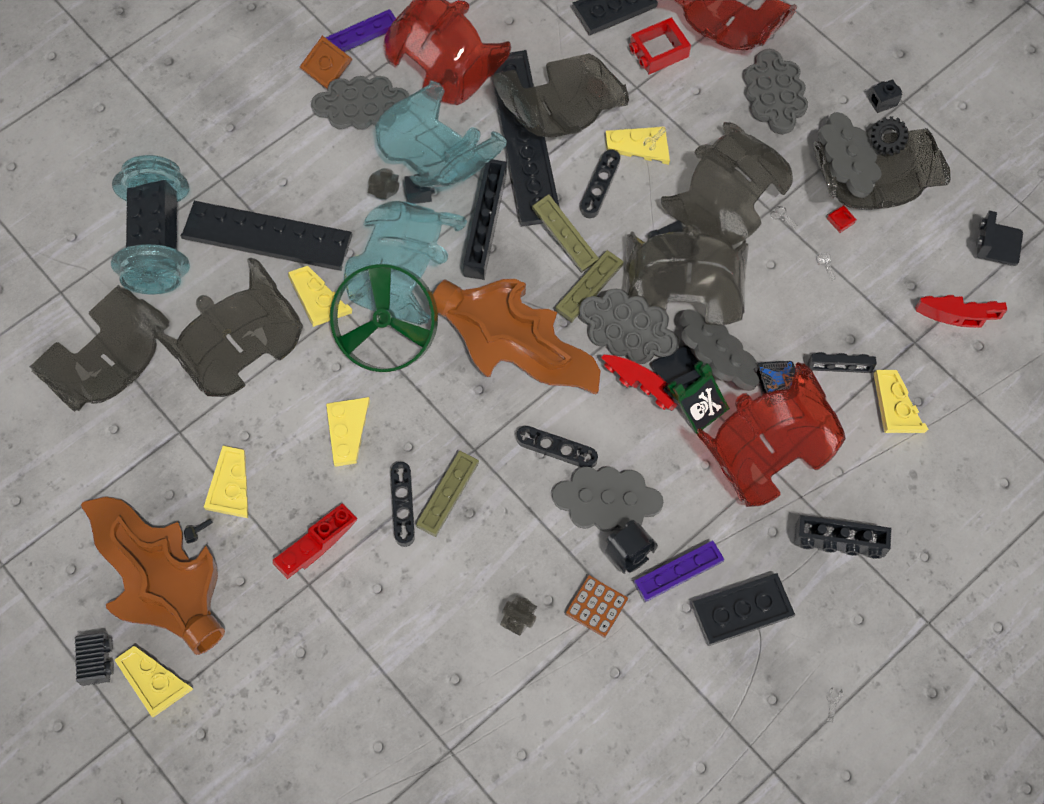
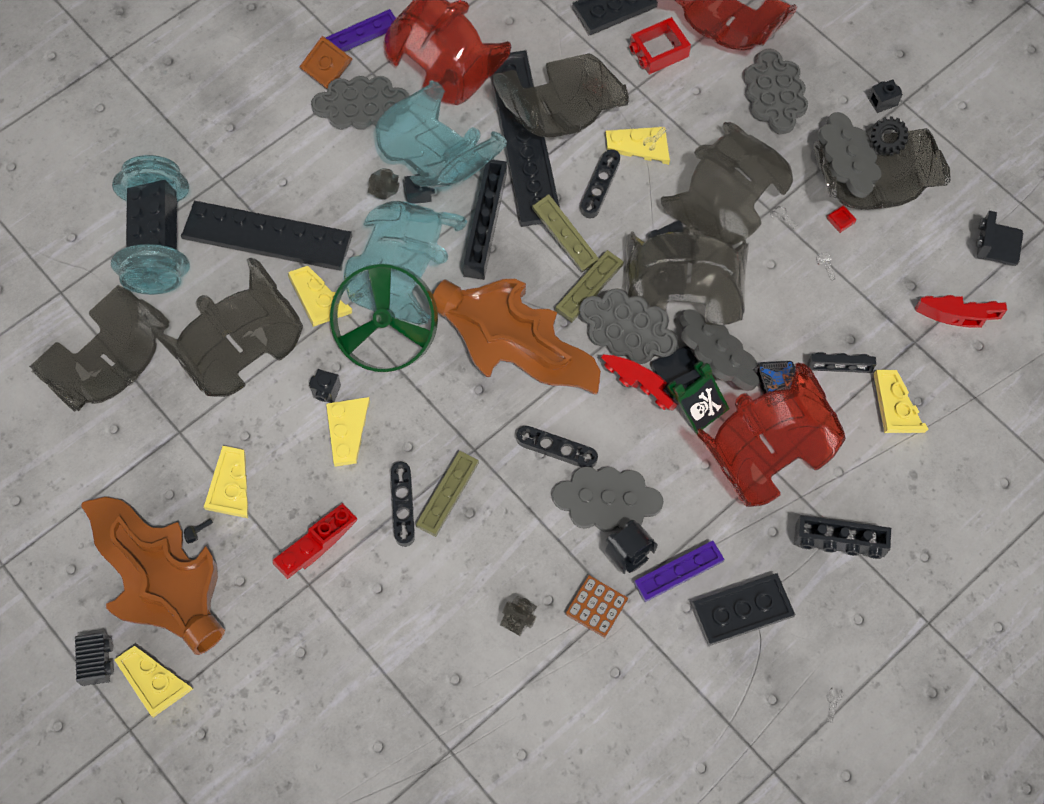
(325, 386): none -> black brick

